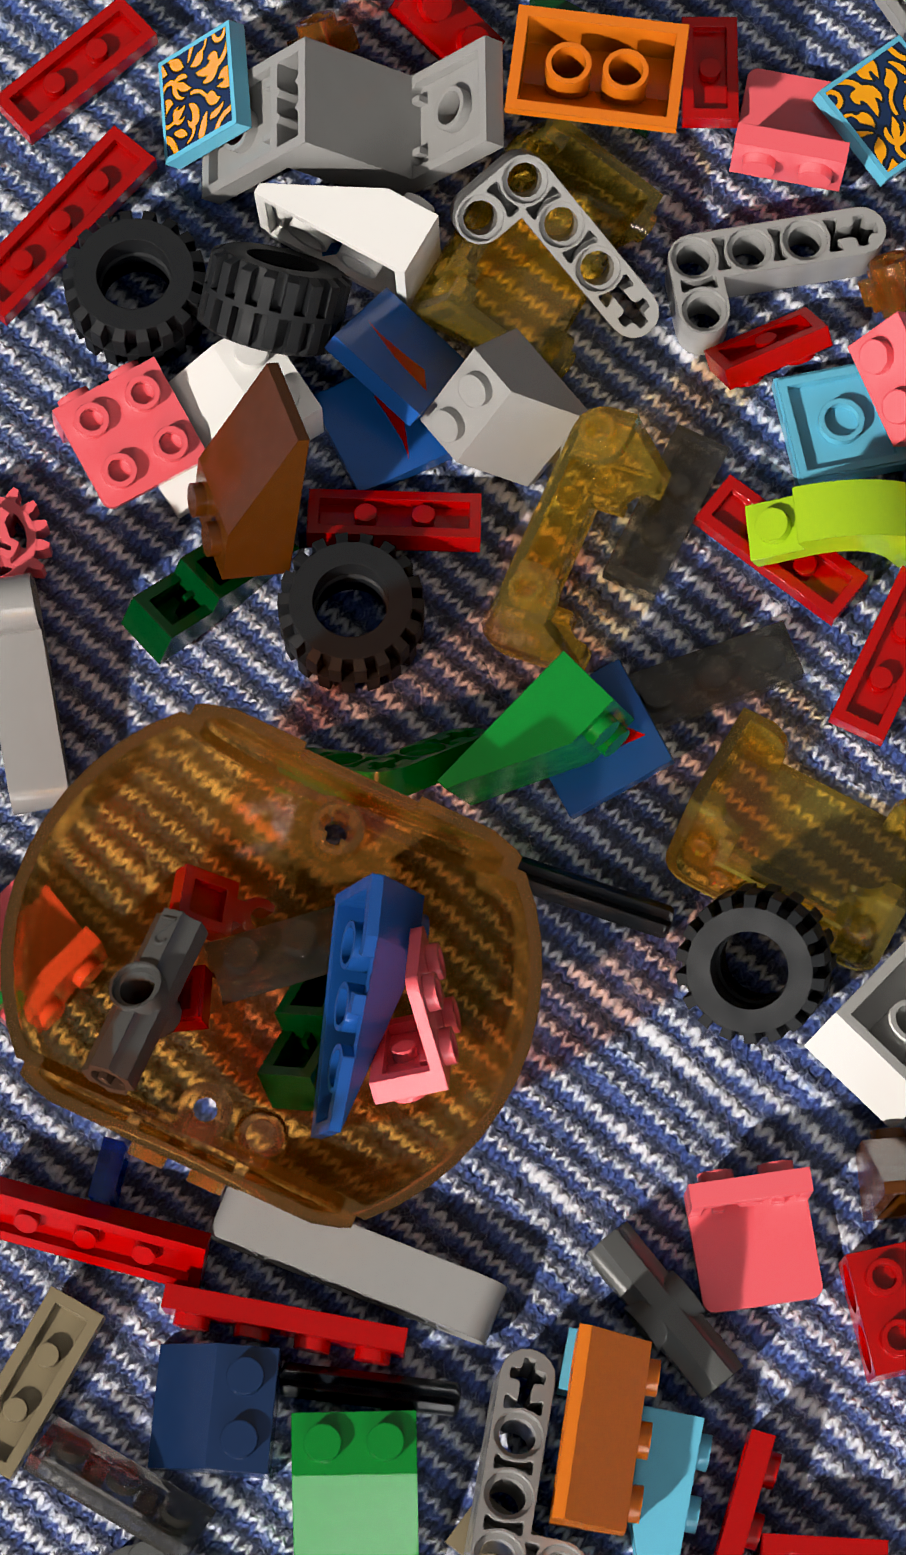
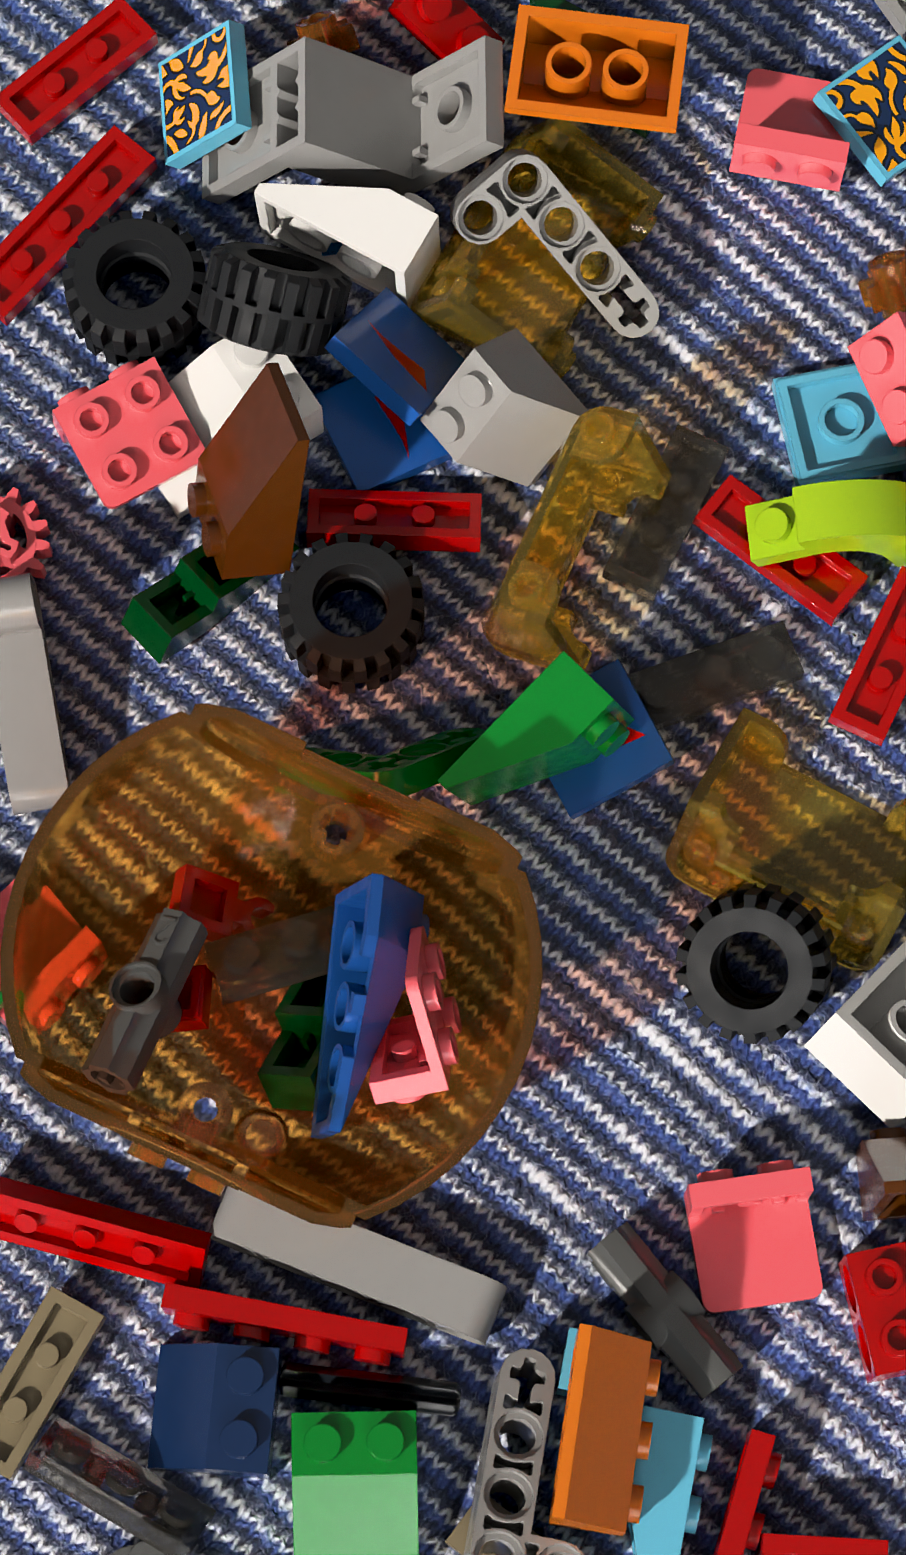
(109, 1172): clear blue tile -> none
(597, 898): black axle -> none
(710, 73): red plate -> none
(769, 347): red plate -> none
(777, 267): light grey beam -> none

